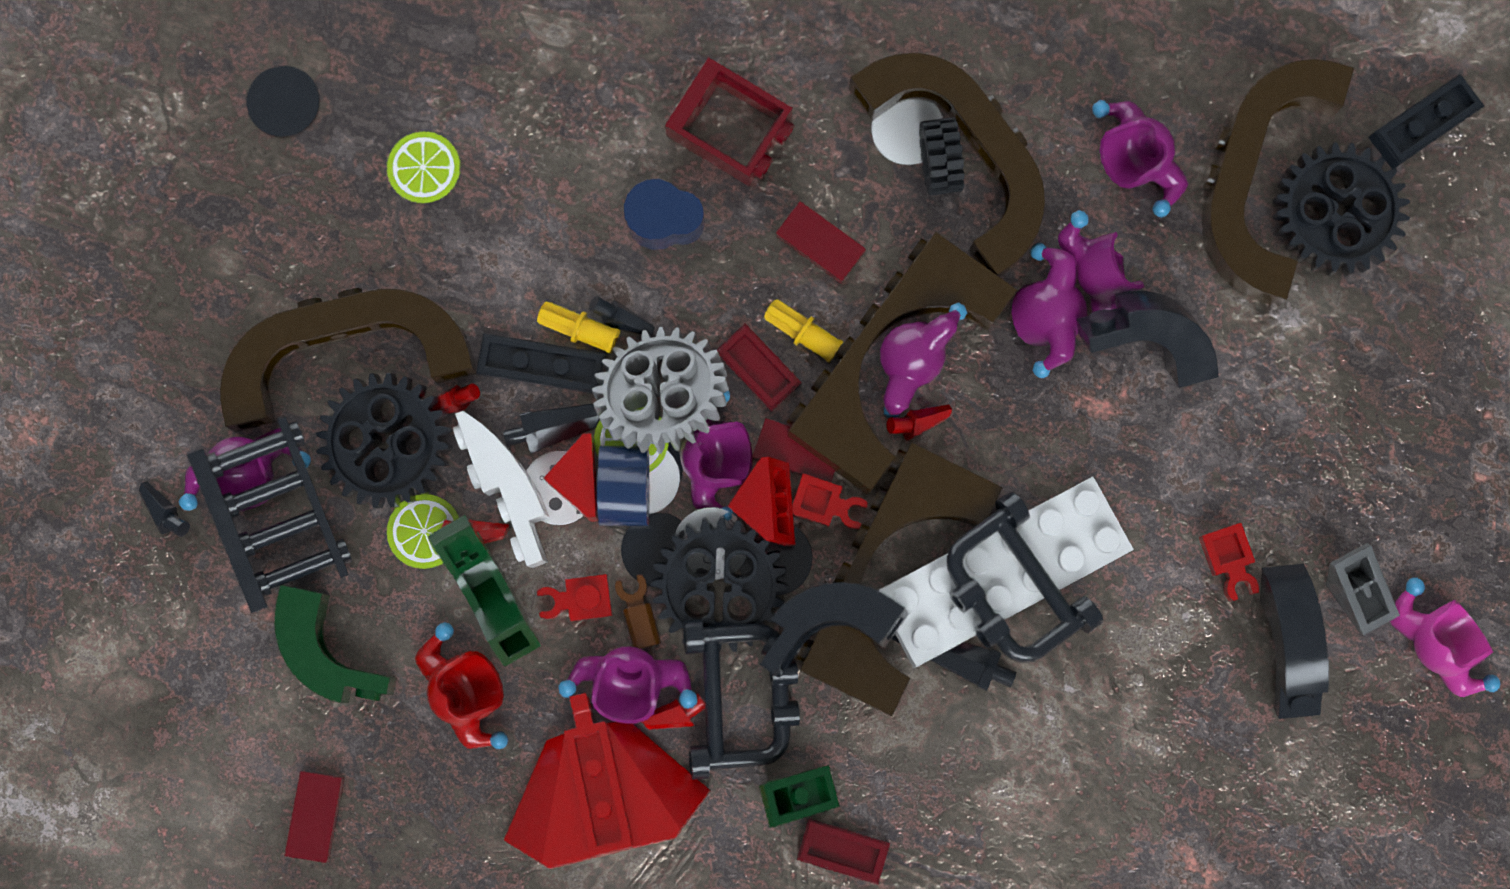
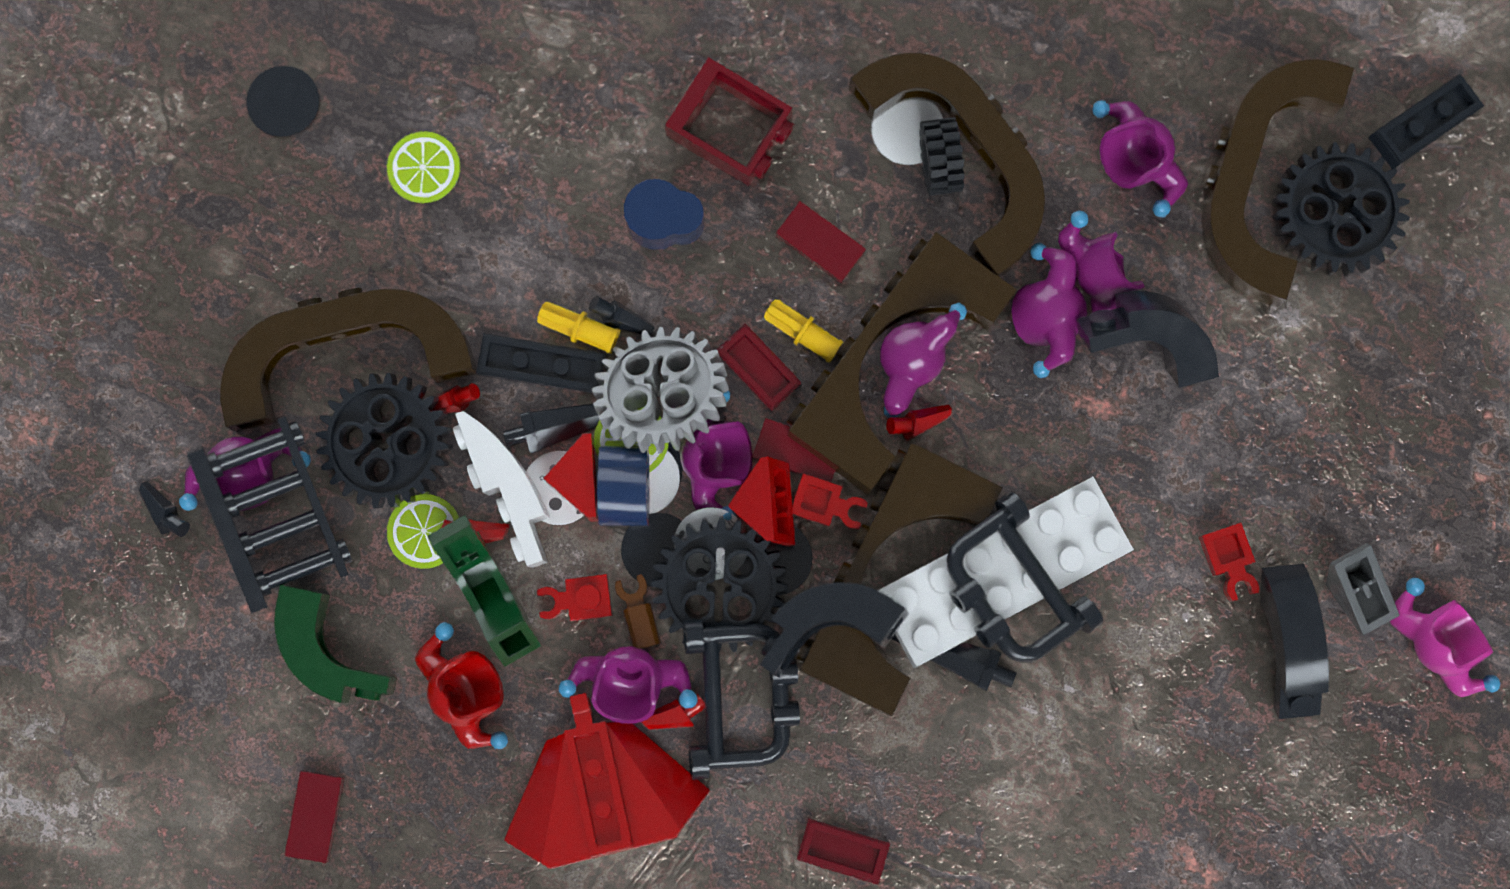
(798, 796): dark green slope -> none

